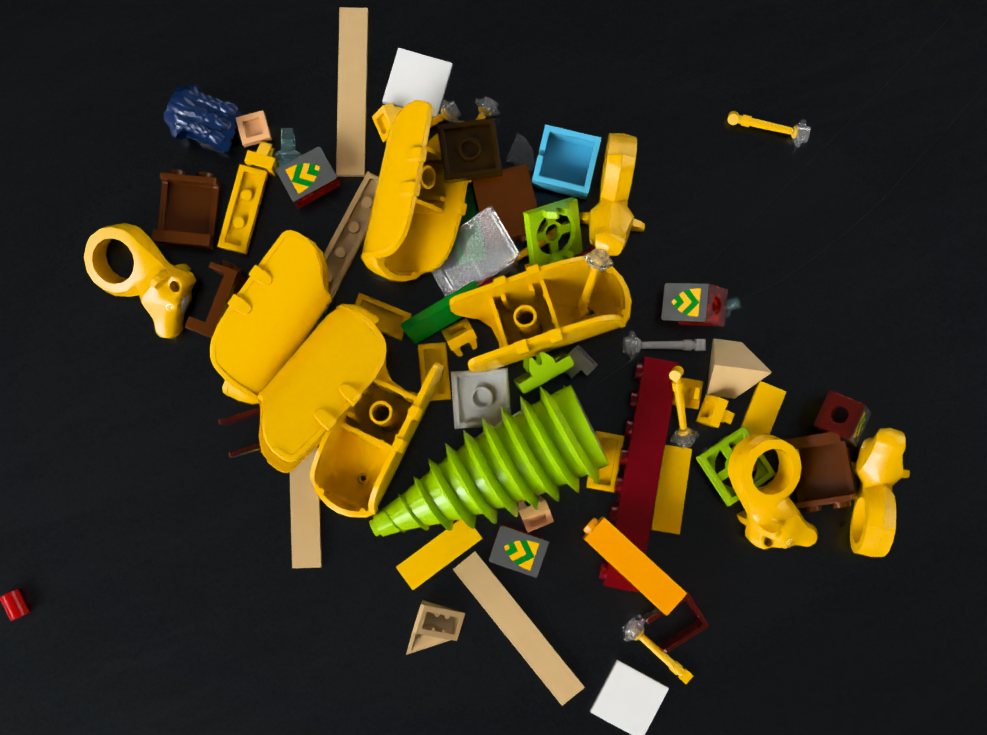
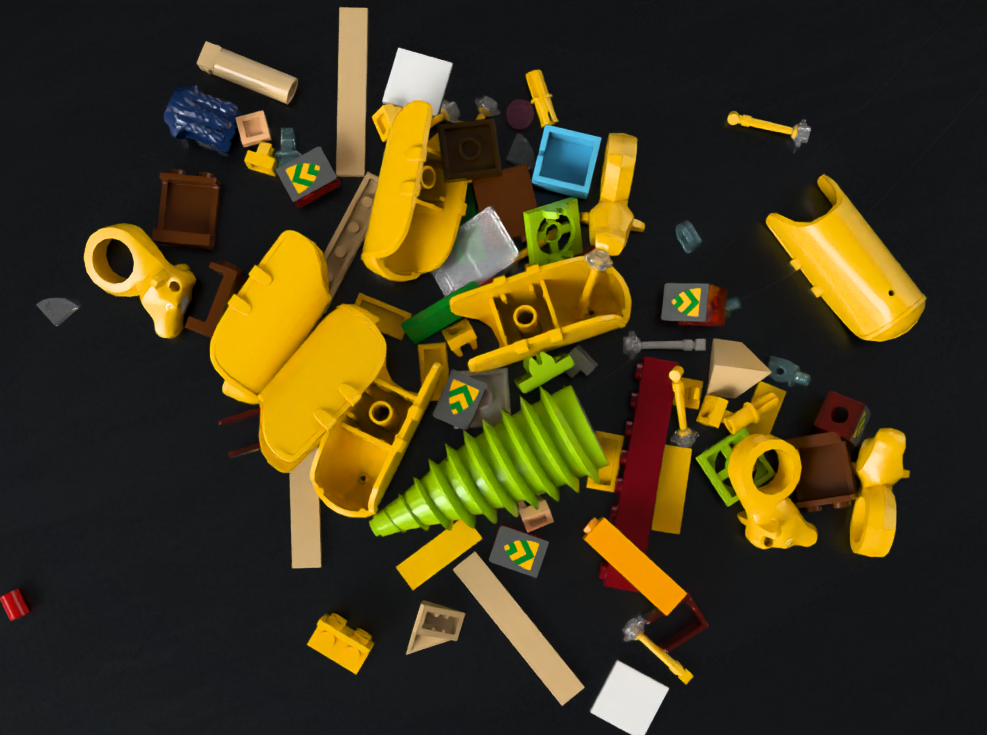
(57, 309): none -> clear tile
(243, 209): yellow plate -> none
(247, 73): none -> tan piece
(341, 642): none -> yellow bracket
(460, 400): none -> dark grey piece
(520, 114): none -> clear pink tile
(541, 98): none -> yellow axle
(688, 236): none -> clear light blue tile
(751, 412): none -> yellow axle
(791, 372): none -> clear light blue piece
(851, 268): none -> yellow animal

